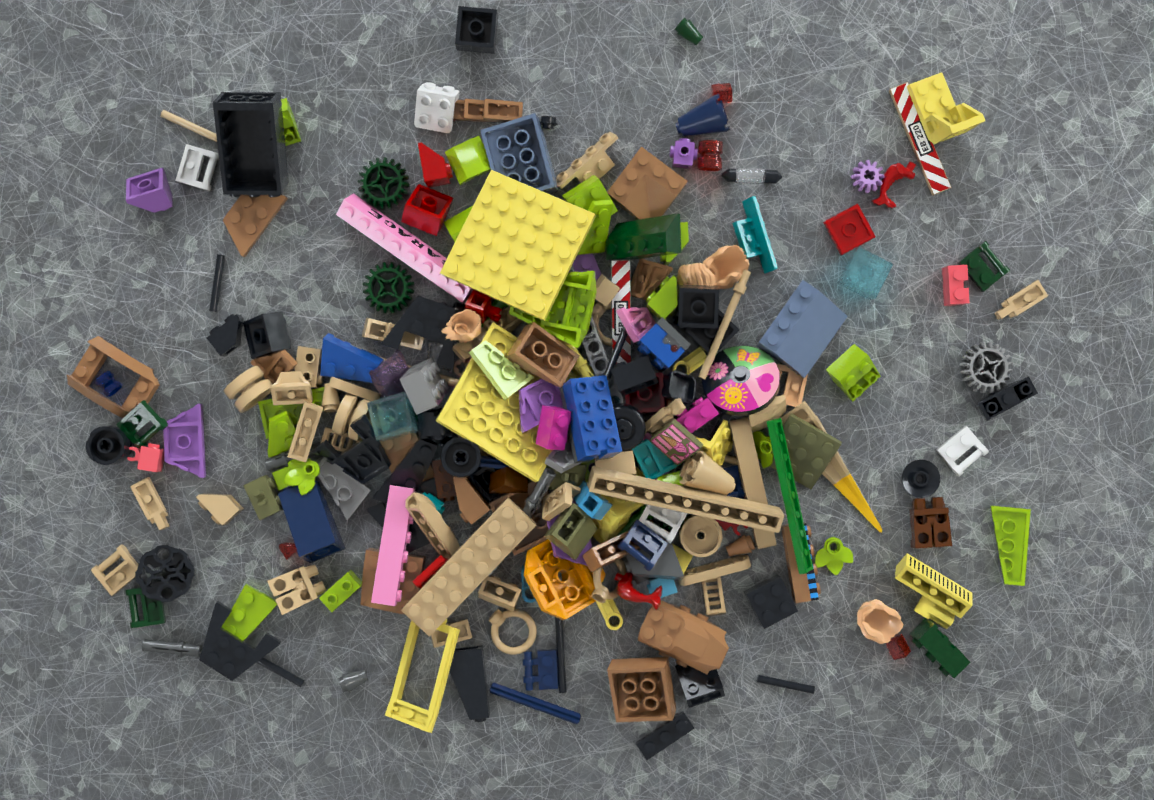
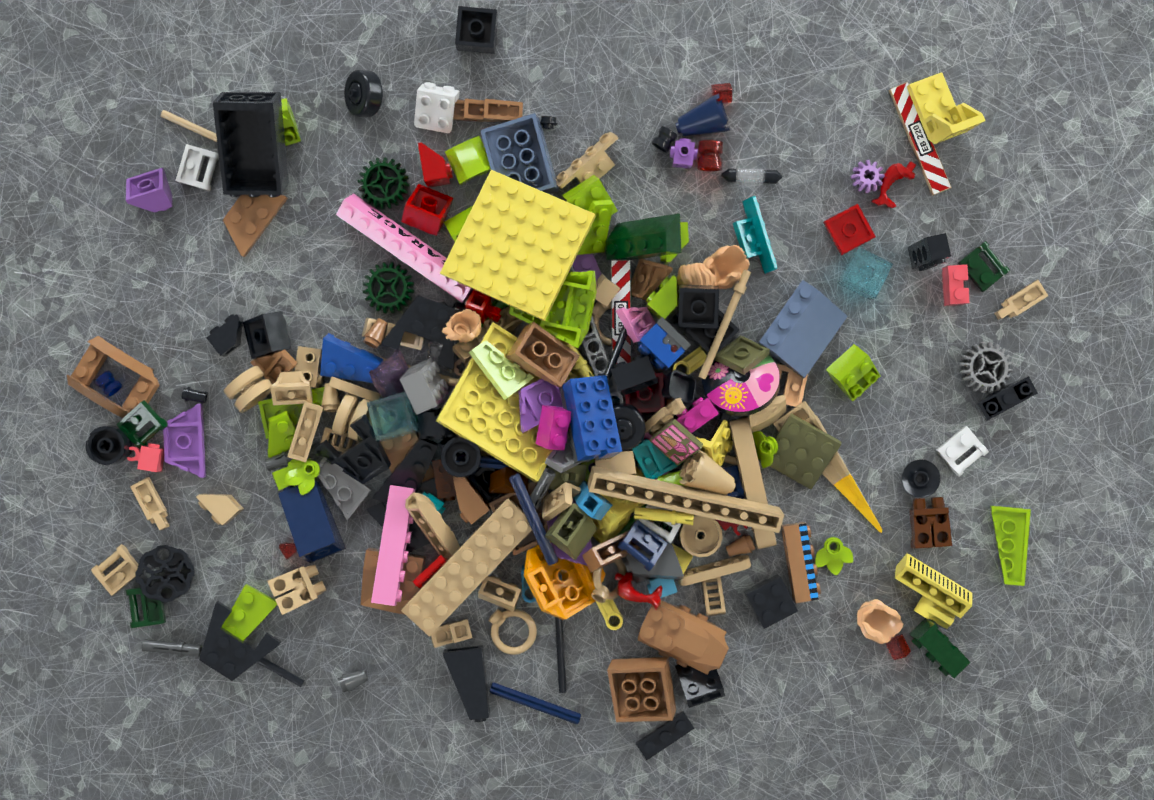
(194, 395): none -> black pin
(217, 283): black bar -> none
(264, 496): olive brick -> none
(341, 591): lime brick -> none
(363, 93): none -> black wheel
(375, 334): none -> medium nougat cone
(408, 712): light yellow animal -> none
(533, 519): none -> dark blue axle
(547, 669): dark blue plate -> none
(646, 186): medium nougat slope -> none
(663, 515): none -> light yellow pin
(664, 139): none -> black wheel
(688, 31): dark green cone -> none
(742, 355): none -> olive tile
(785, 684): black bar -> none
(790, 495): green tile -> none
(929, 252): none -> black brick

